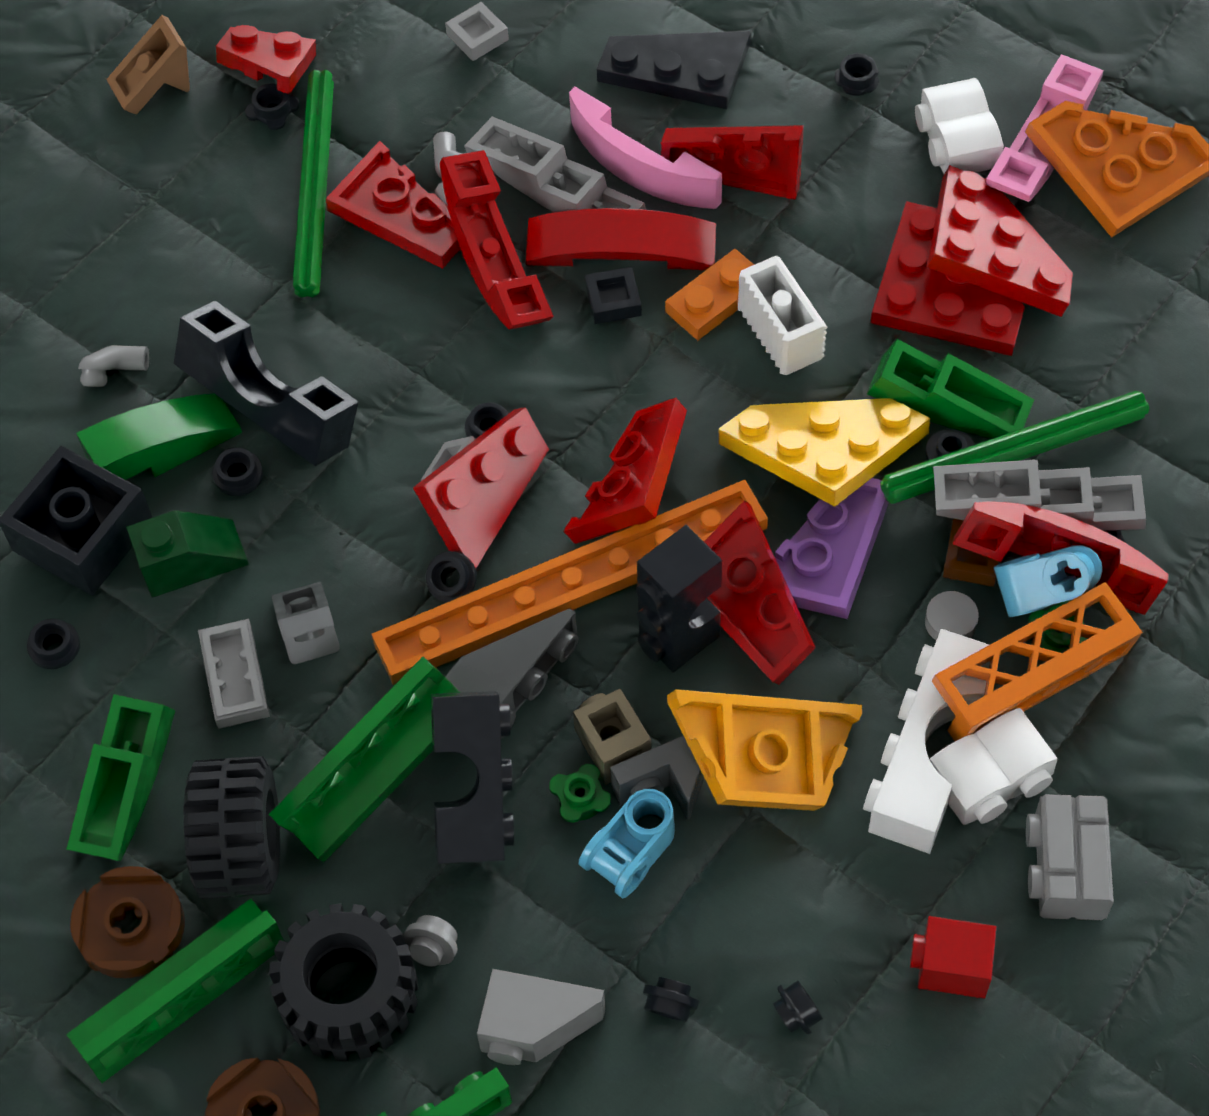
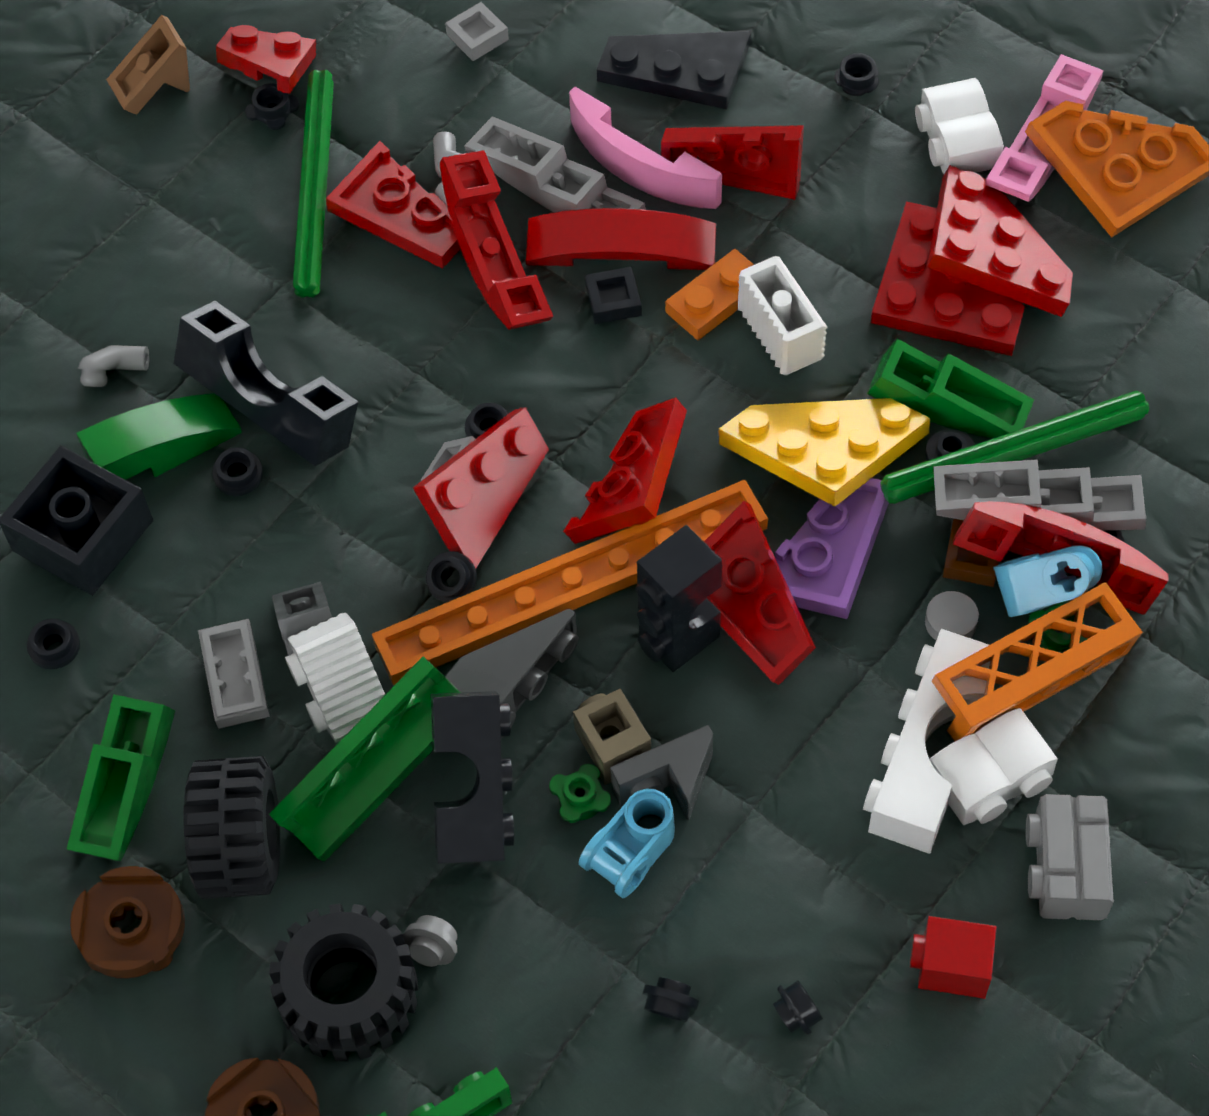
(176, 990): green fence -> none
(185, 549): dark green slope -> none
(337, 673): none -> white brick
(534, 1016): light grey slope -> none
(765, 747): light orange wing -> none

